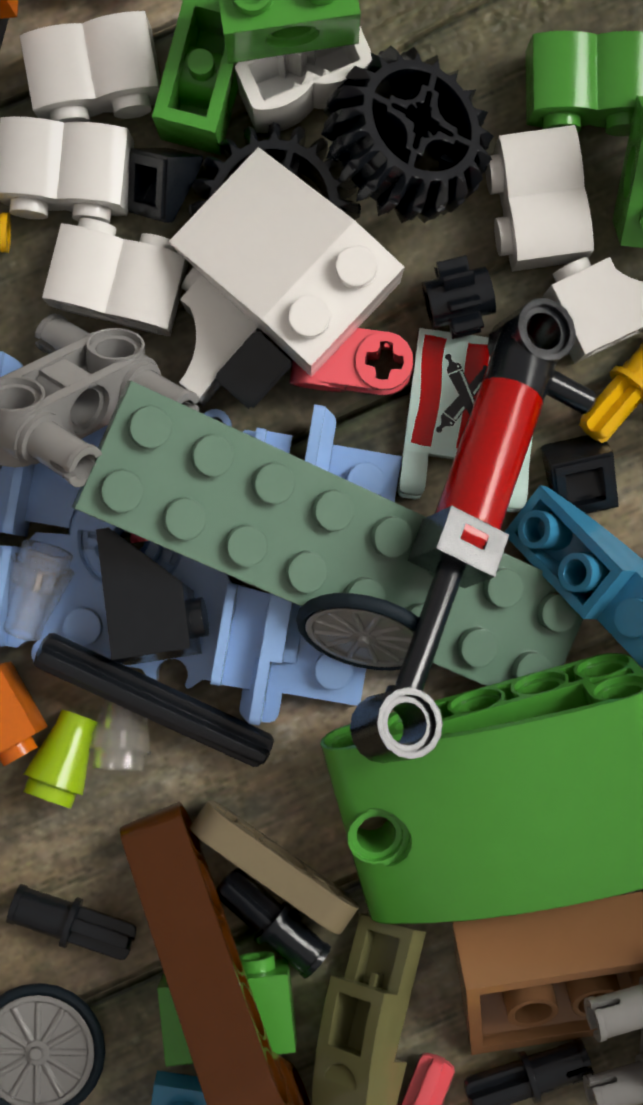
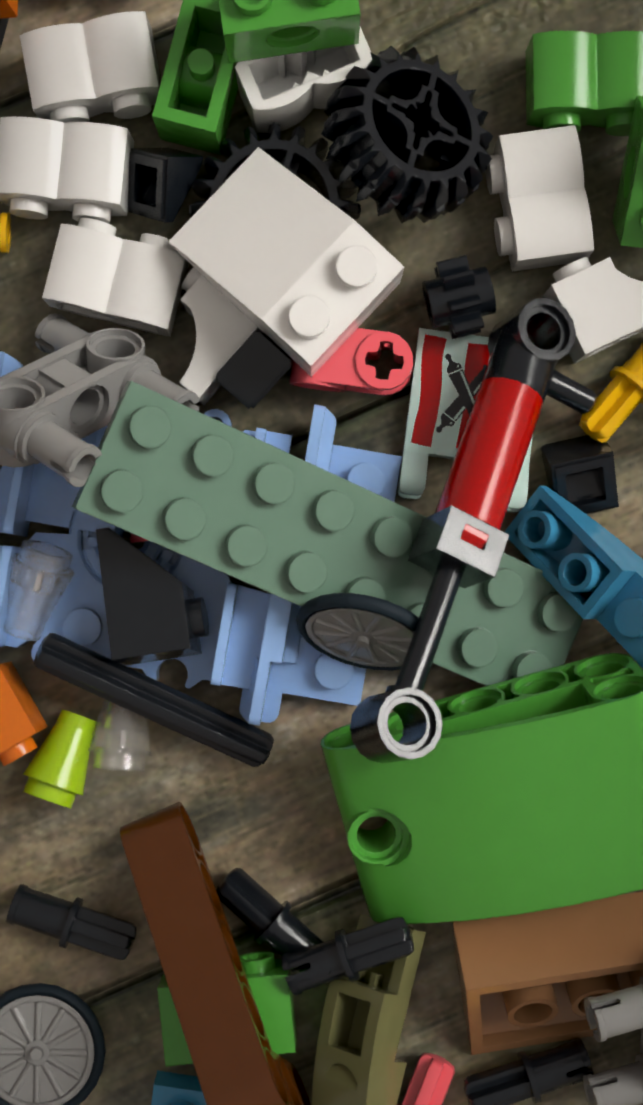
(274, 867): dark tan beam -> none
(348, 954): none -> black axle

